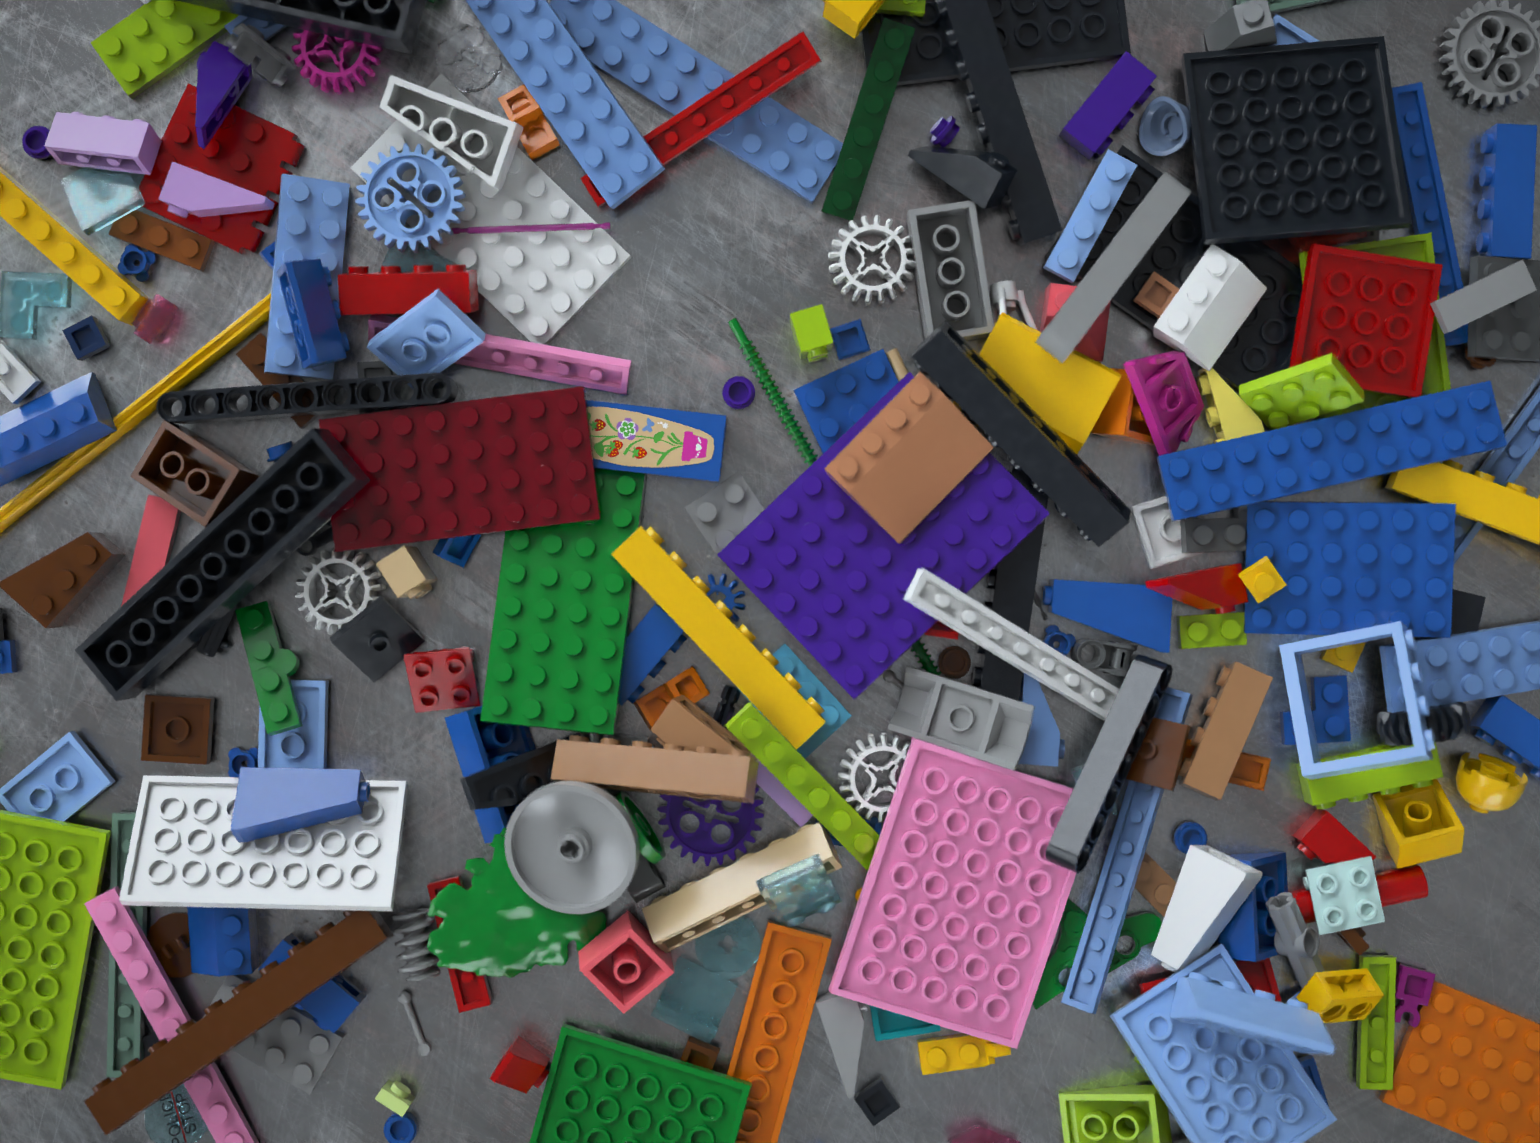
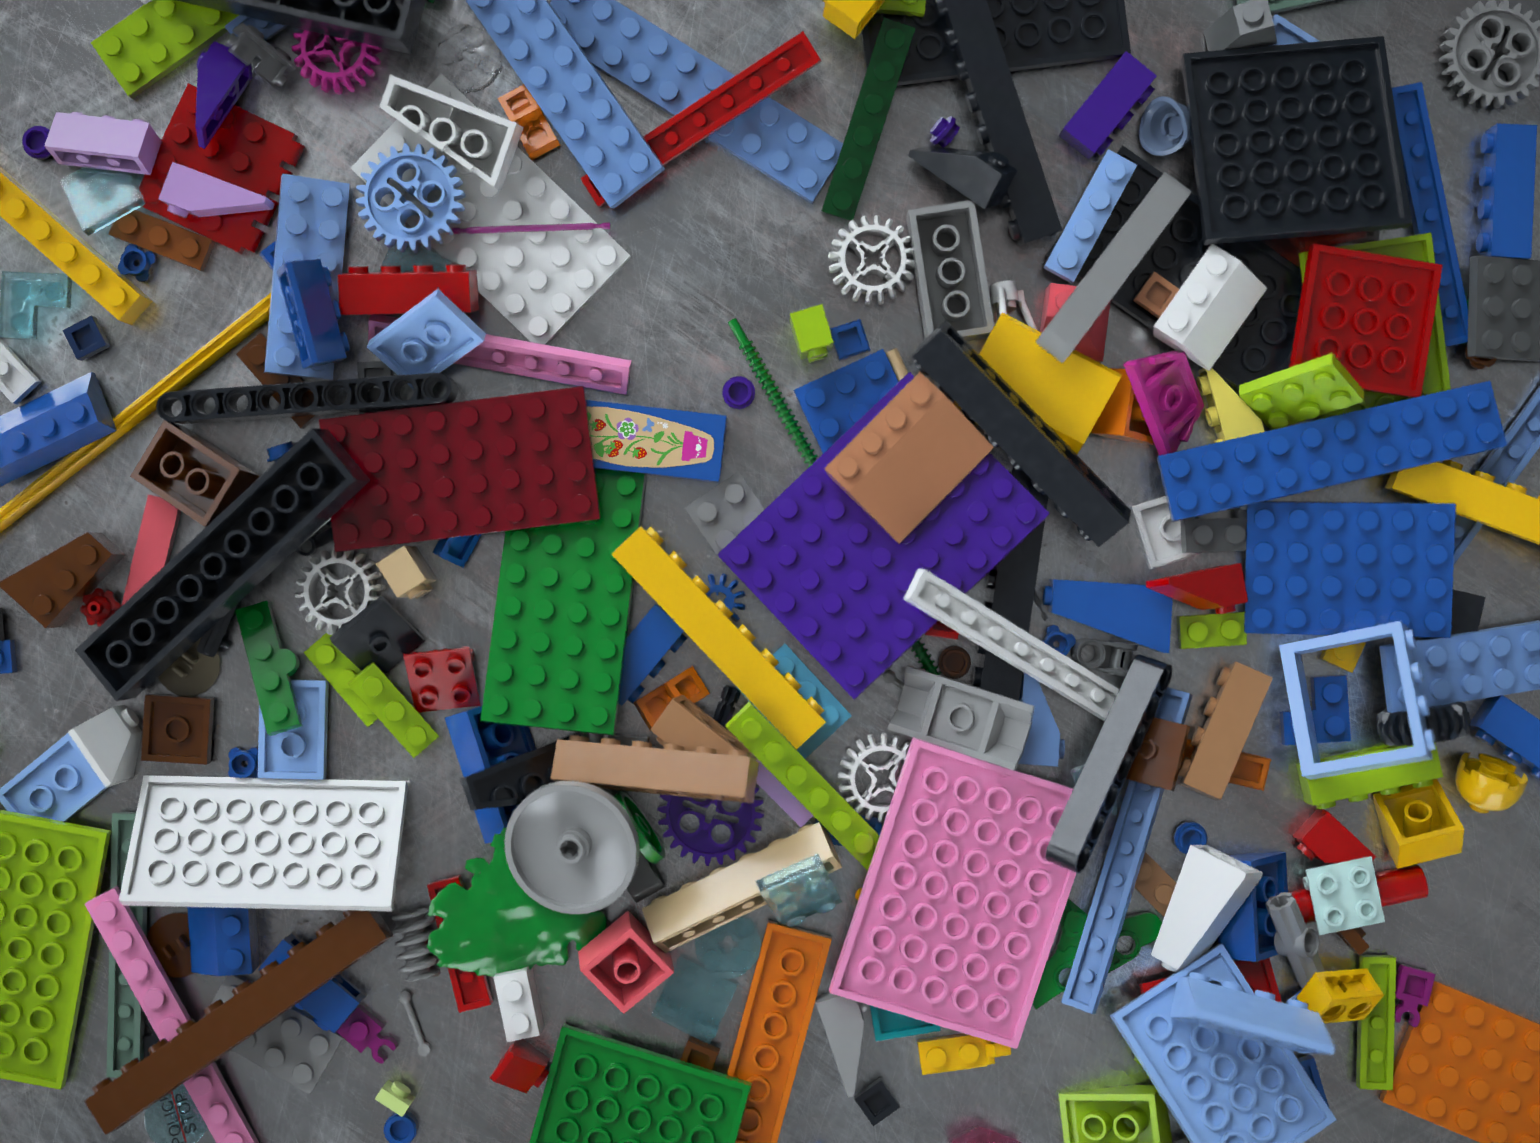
(99, 606): none -> red plant
(110, 744): none -> white slope
(155, 319): clear pink brick -> none
(192, 673): none -> dark tan piece
(294, 798): slope -> none
(338, 672): none -> lime plate
(363, 1030): none -> magenta plate
(393, 709): none -> lime plate
(519, 1004): none -> white brick
(1262, 579): yellow plate -> none
(1483, 296): light grey tile -> none

